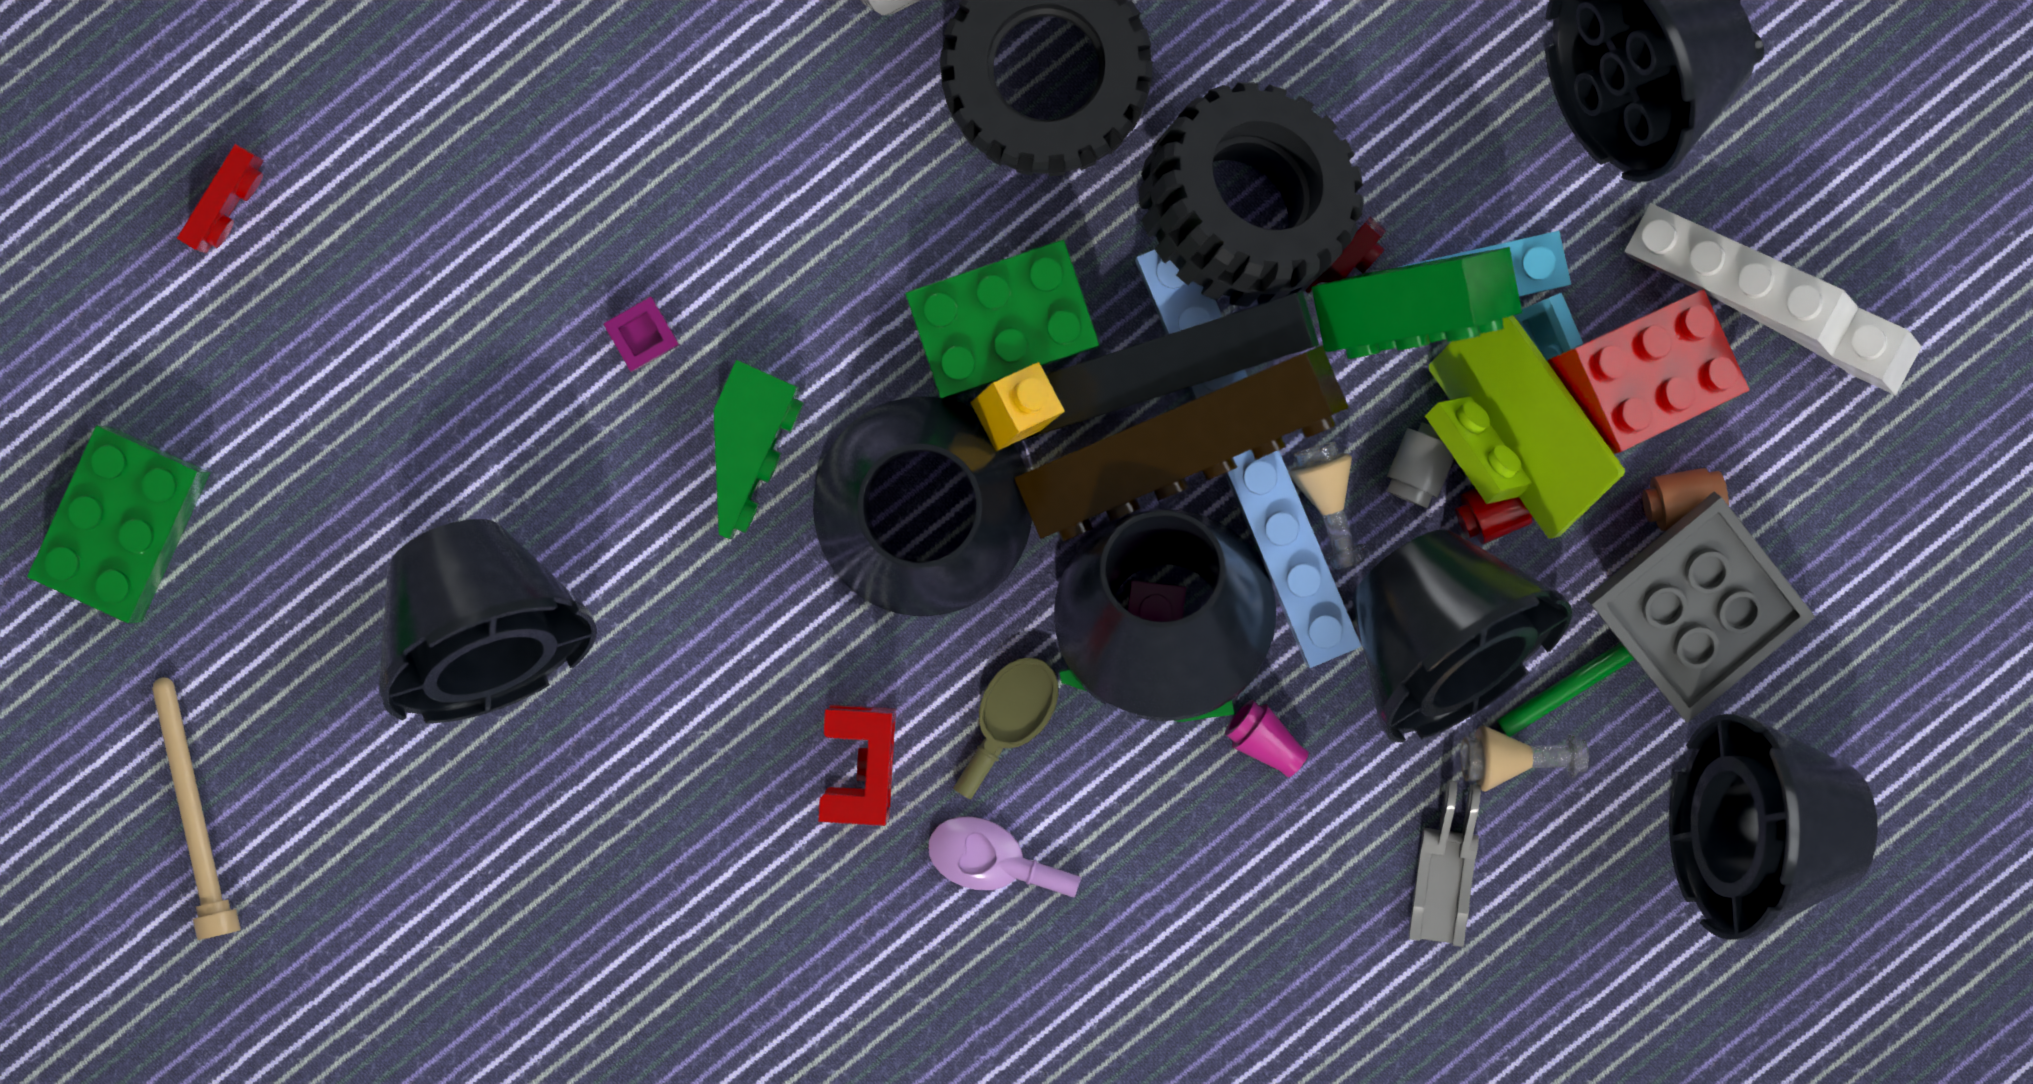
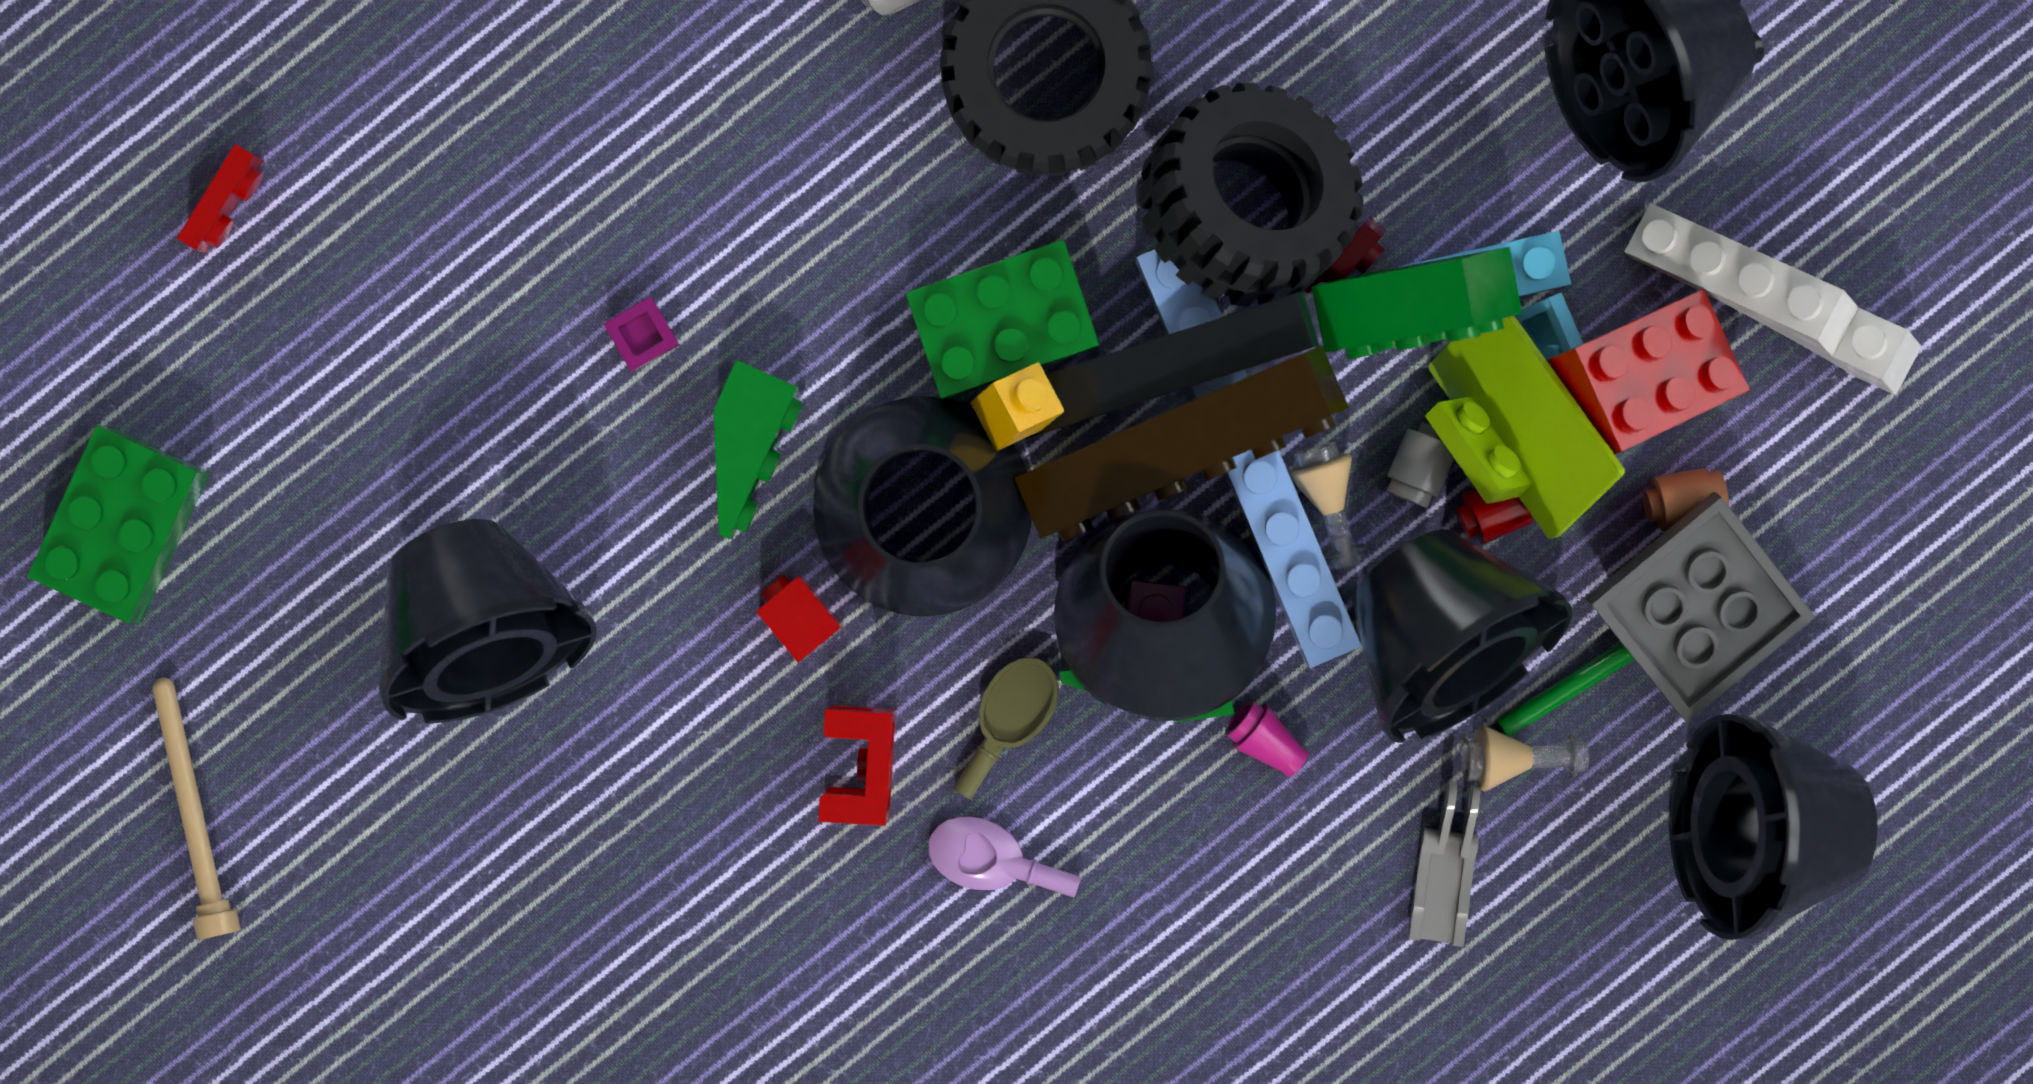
(797, 616): none -> red brick

